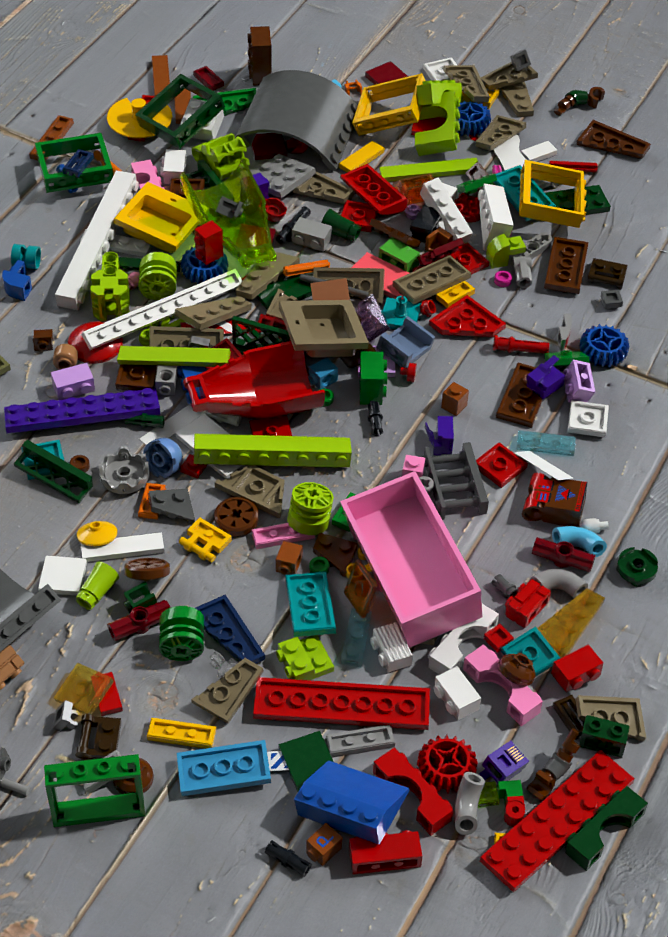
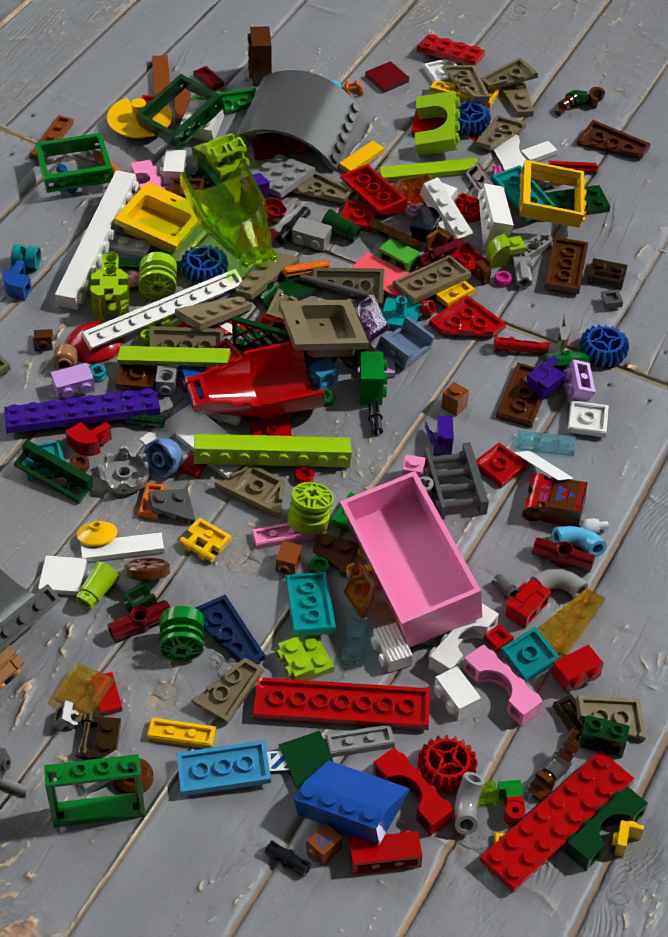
(81, 163): dark blue tile -> none
(86, 441): none -> red brick
(102, 372): none -> teal bush
(198, 342): flat silver tile -> none
(208, 242): red piece -> none
(229, 209): dark grey bracket -> none
(240, 507): reddish brown wheel -> none
(303, 475): none -> red tile
(330, 290): nougat brick -> none
(394, 118): yellow window -> none
(410, 371): red tile -> none
(432, 91): lime arch -> none
(450, 50): none -> red plate
(472, 185): green plate -> none
(482, 272): none -> reddish brown plate
(504, 763): dark purple piece -> none
(517, 669): reddish brown piece -> none
(520, 60): flat silver tile -> none
(626, 830): none -> yellow bracket
(634, 575): dark green plate -> none

